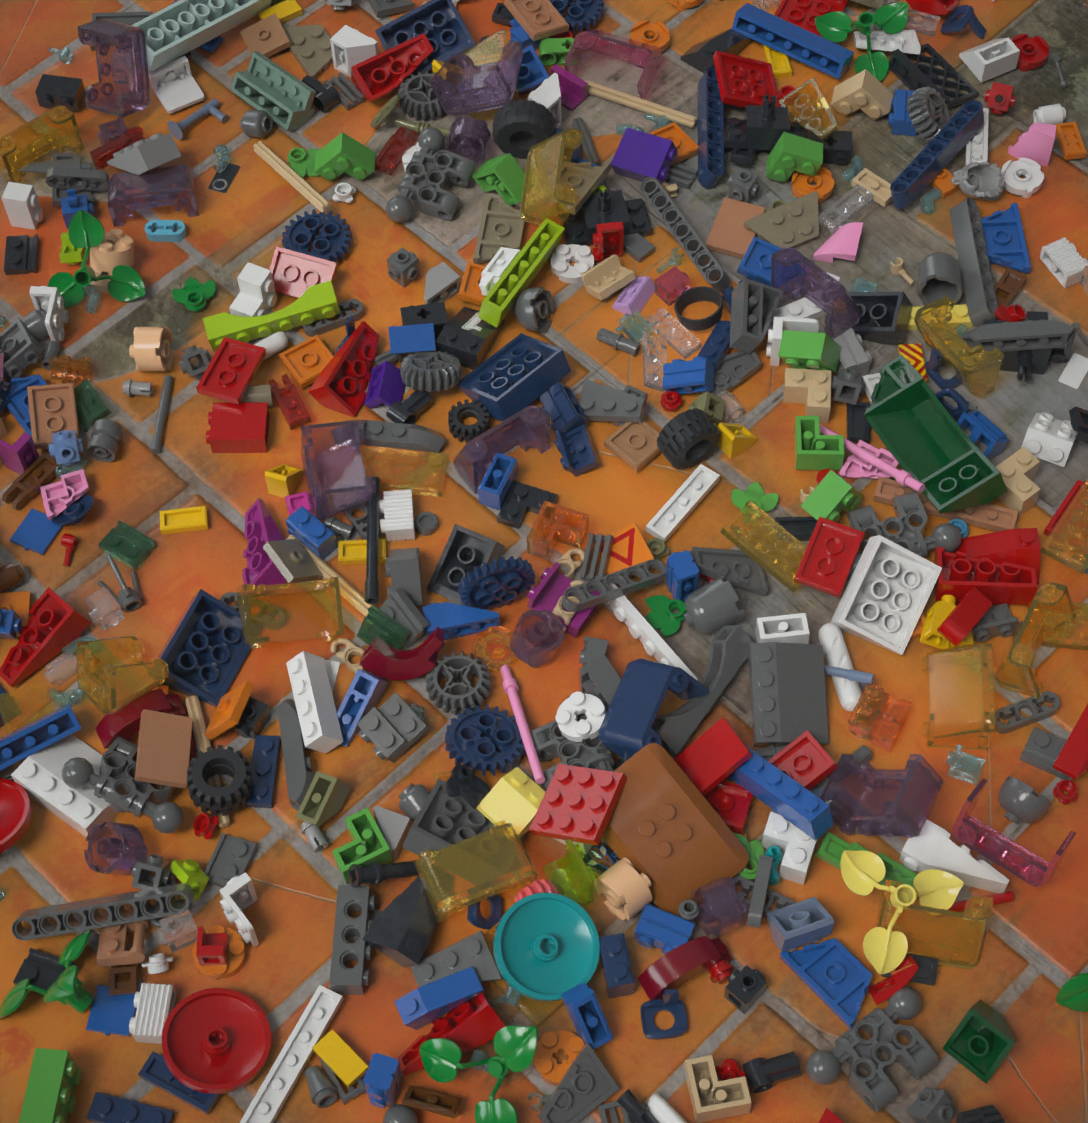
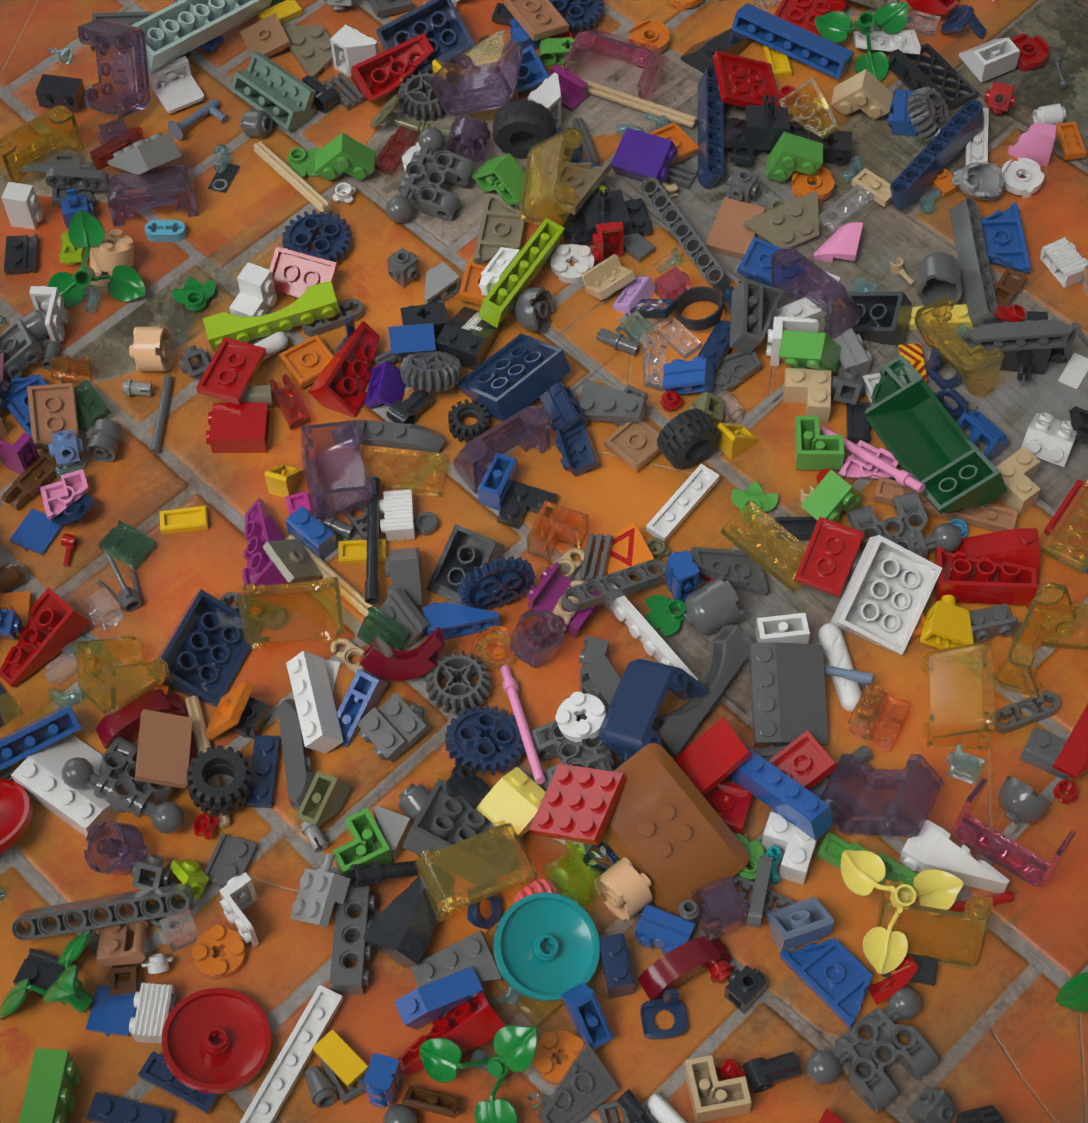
(211, 948): red panel -> none
(318, 893): none -> light grey plate
(655, 307): none -> black tile
(964, 616): red beam -> none
(981, 1041): dark green slope -> none

